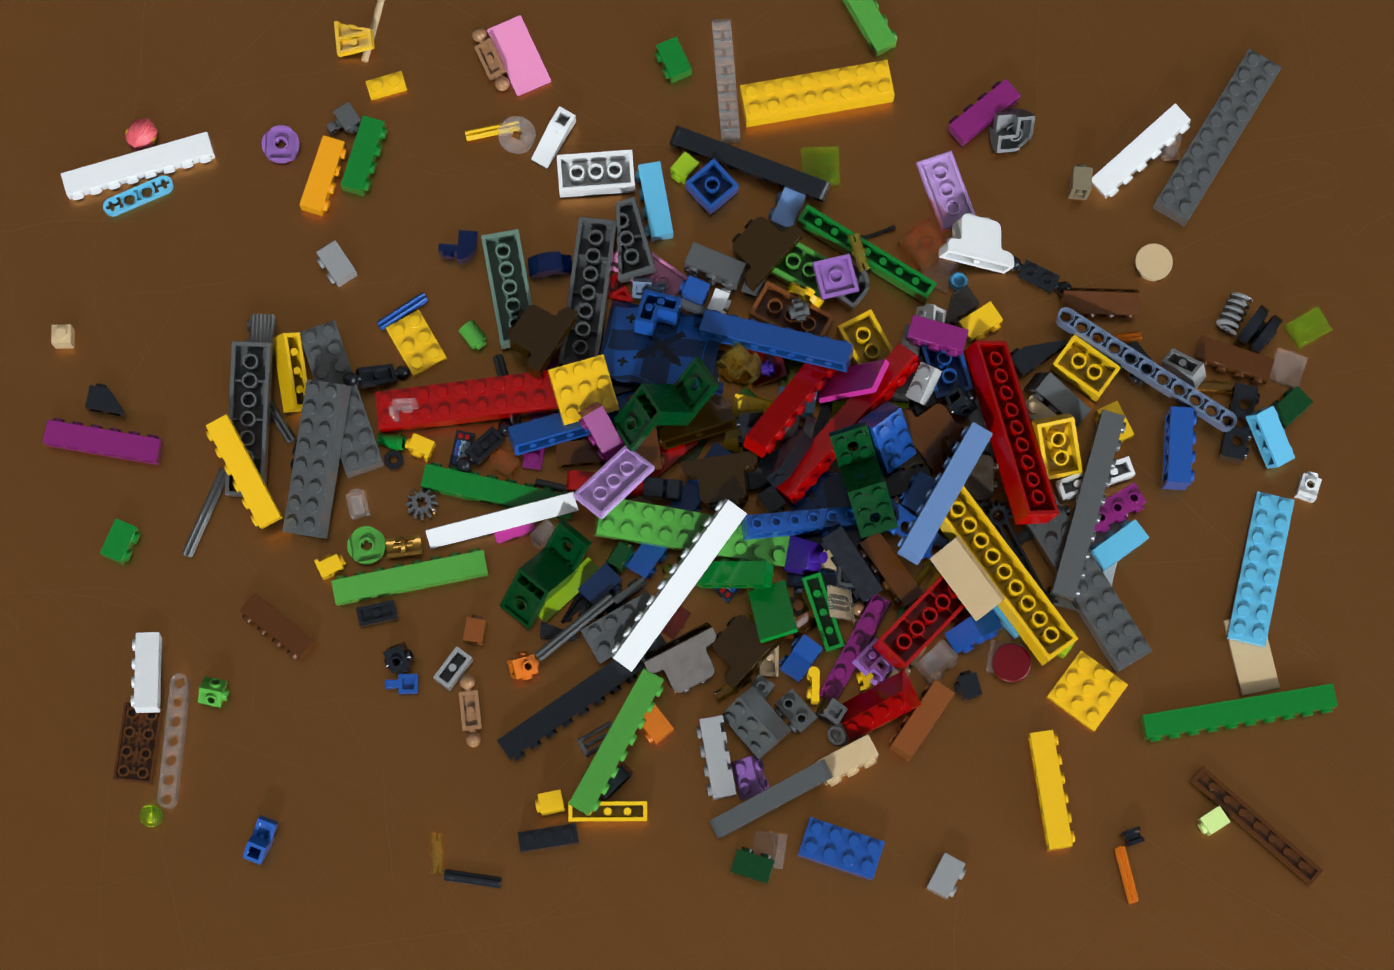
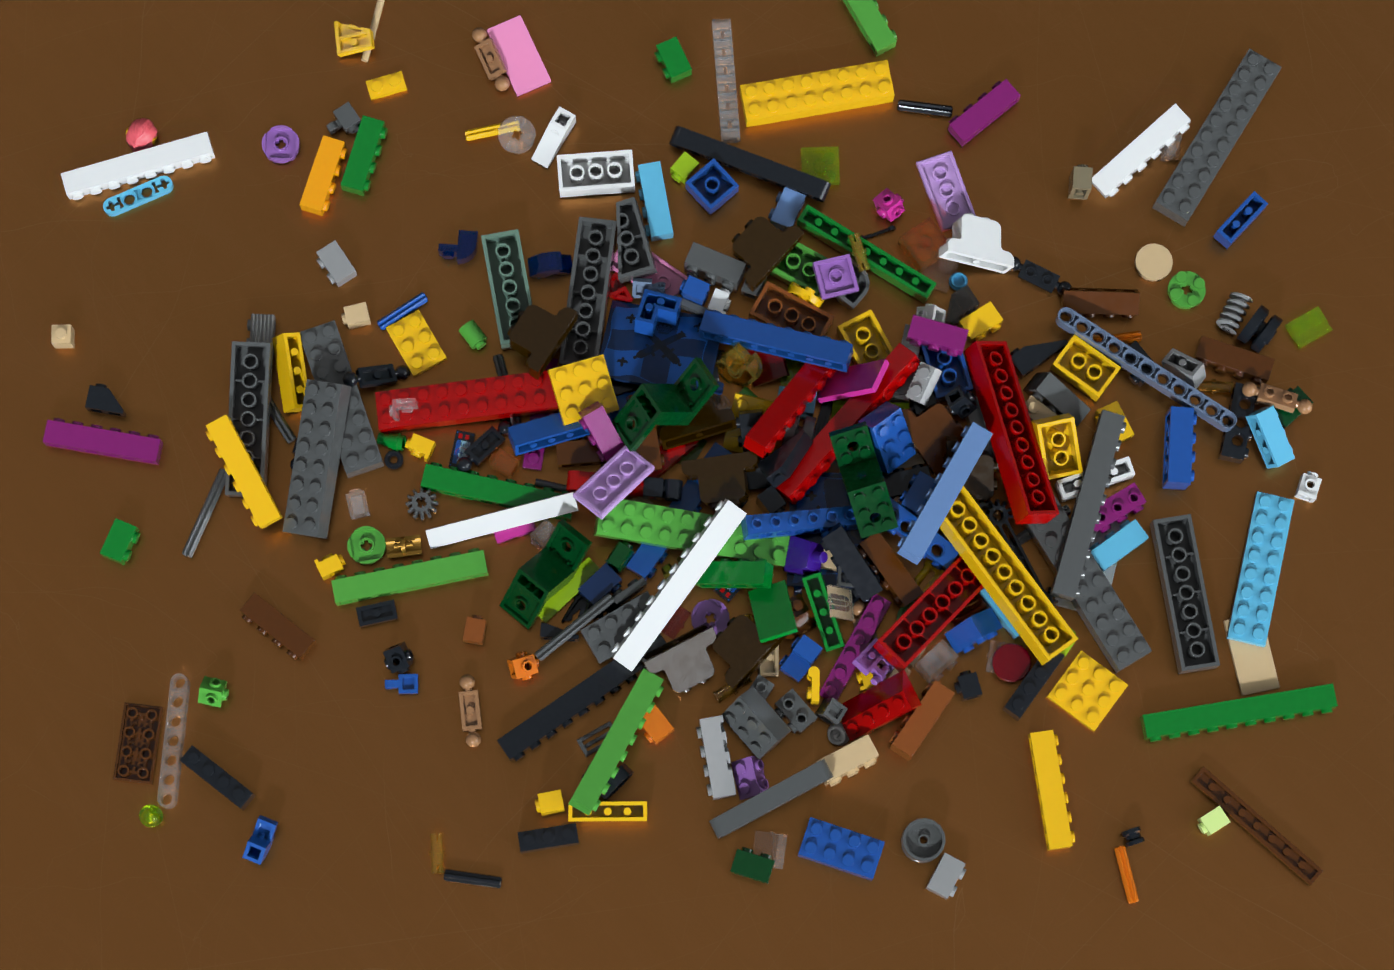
(147, 672): white brick -> none
(217, 777): none -> black brick
(356, 315): none -> tan brick
(453, 668): light grey brick -> none
(707, 607): none -> medium lavender plate
(768, 368): dark purple plate -> none
(798, 310): dark grey gear -> none
(889, 205): none -> dark pink brick
(911, 840): none -> dark grey wheel
(926, 108): none -> black axle
(967, 578): tan tile -> none
(1011, 130): dark grey brick -> none
(1030, 687): none -> black brick
(1183, 279): none -> bright green plate
(1184, 594): none -> dark grey brick
(1240, 220): none -> blue brick
(1277, 397): none -> medium nougat plate
(1288, 368): clear piece -> none

